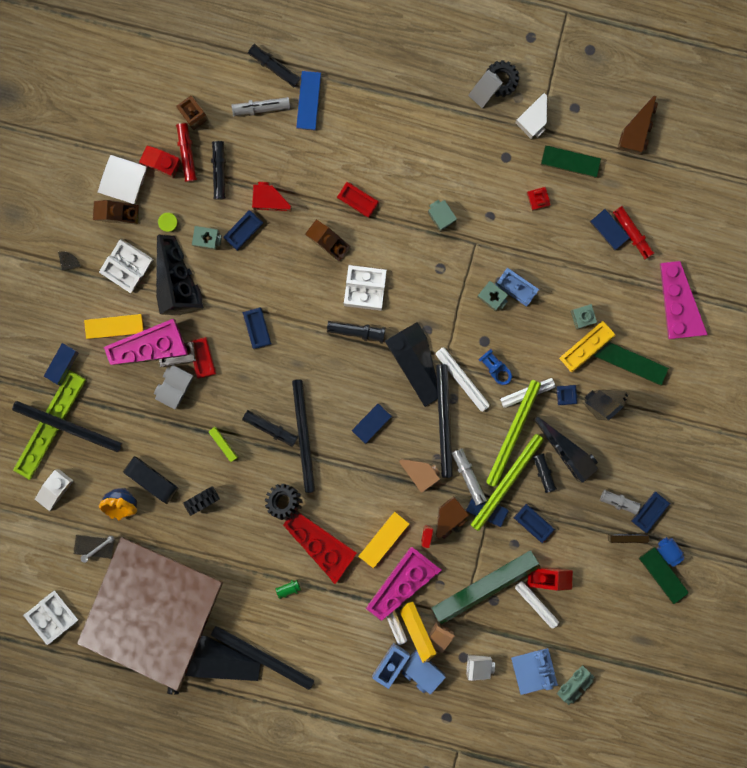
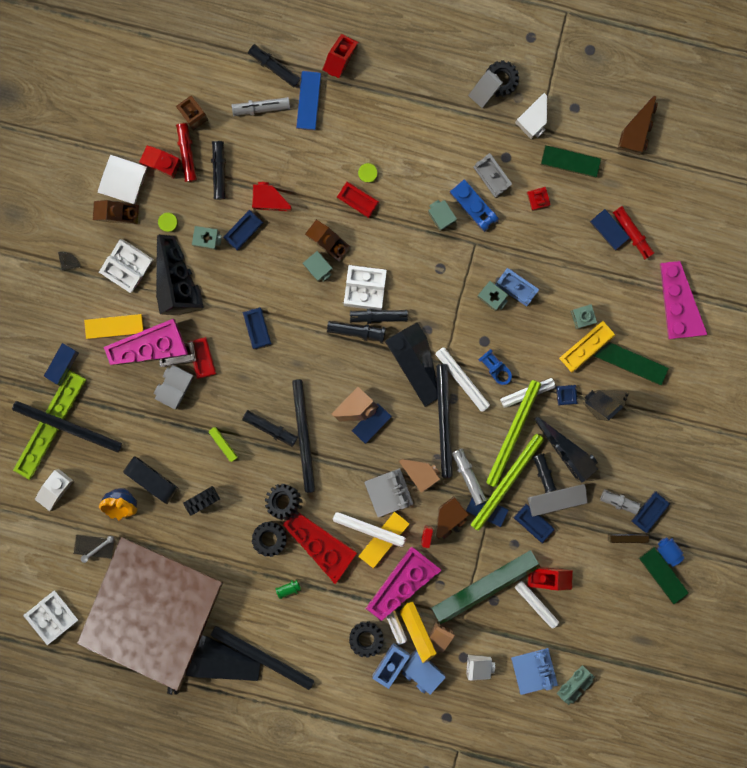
(266, 550): none -> black tyre
(318, 267): none -> sand green brick
(339, 56): none -> red slope
(355, 407): none -> medium nougat slope
(363, 650): none -> black tyre
(367, 173): none -> lime tile
(369, 529): none -> white axle
(379, 316): none -> black pin
(388, 492): none -> light grey hinge
(473, 205): none -> blue plate
(492, 175): none -> light grey hinge
(557, 500): none -> light grey slope

